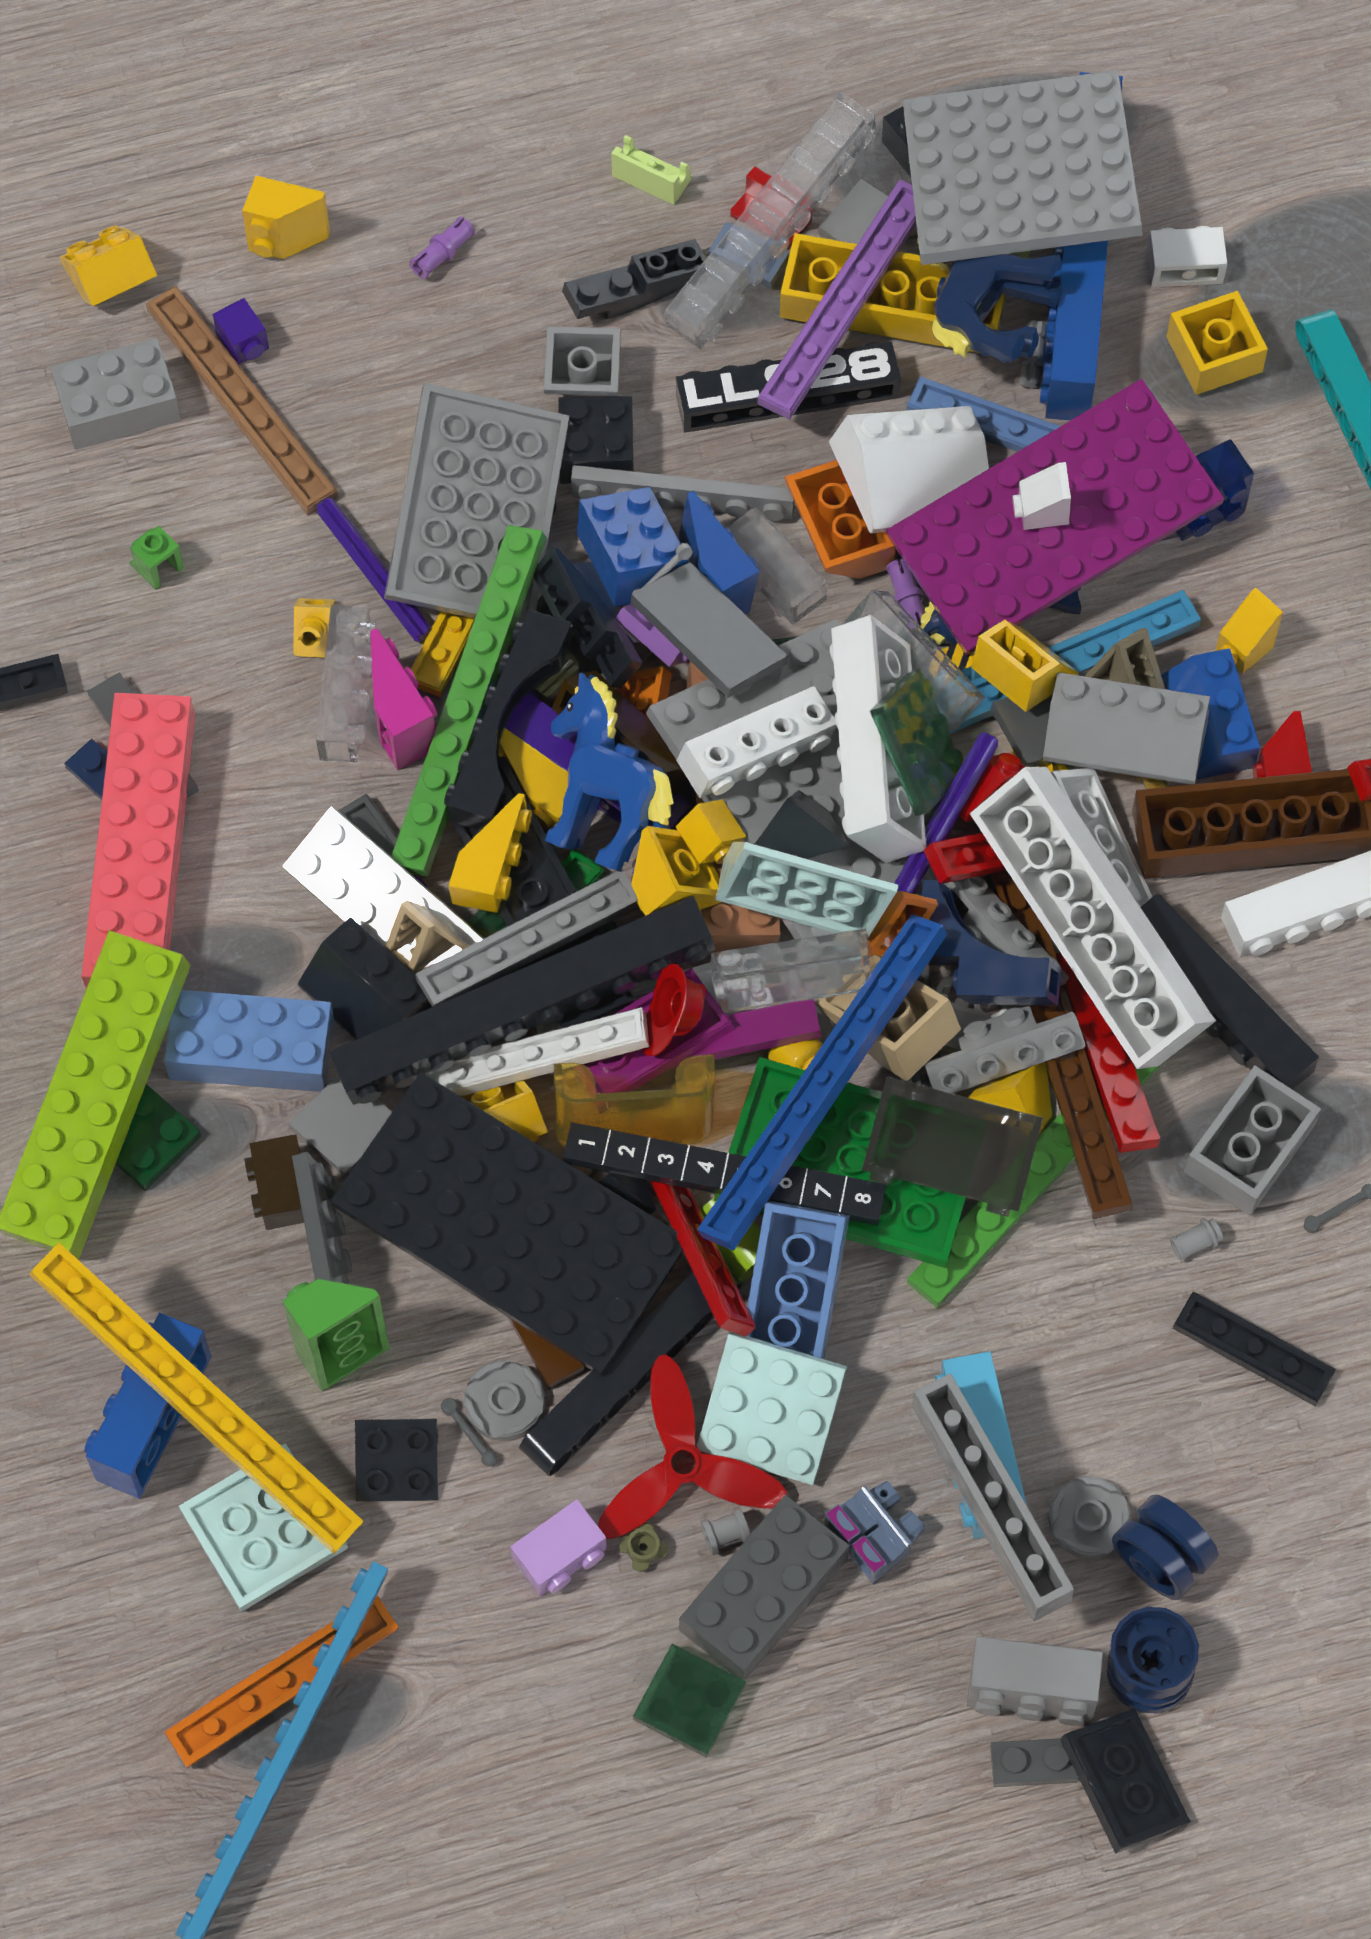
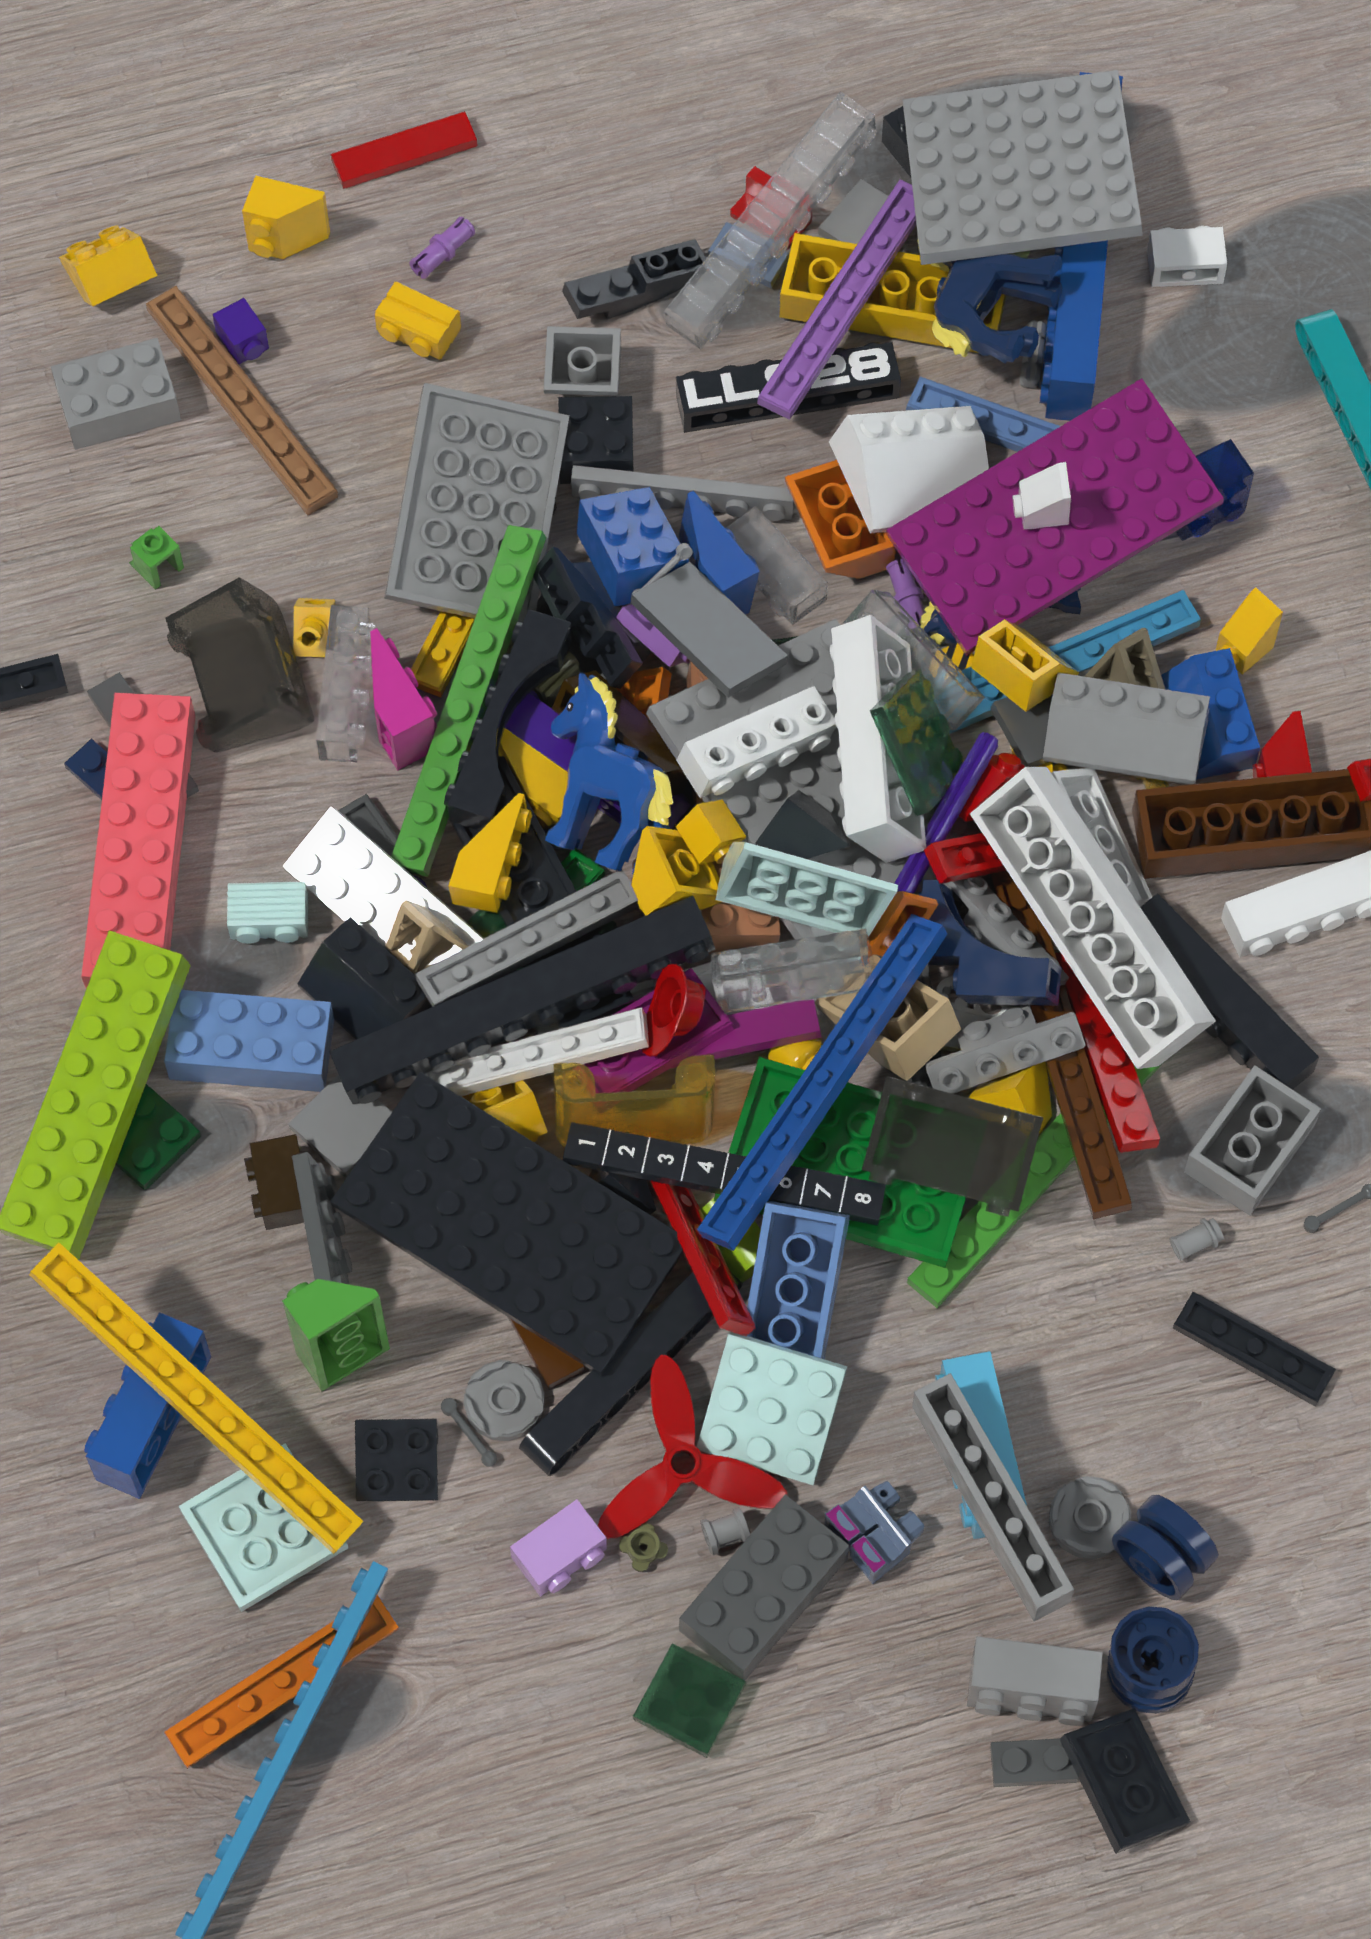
(241, 666): none -> clear smoke windscreen
(267, 911): none -> light aqua brick
(371, 566): dark purple axle -> none
(404, 150): none -> red tile
(417, 321): none -> yellow brick
(649, 172): yellowish green hinge -> none
(1216, 342): yellow brick -> none

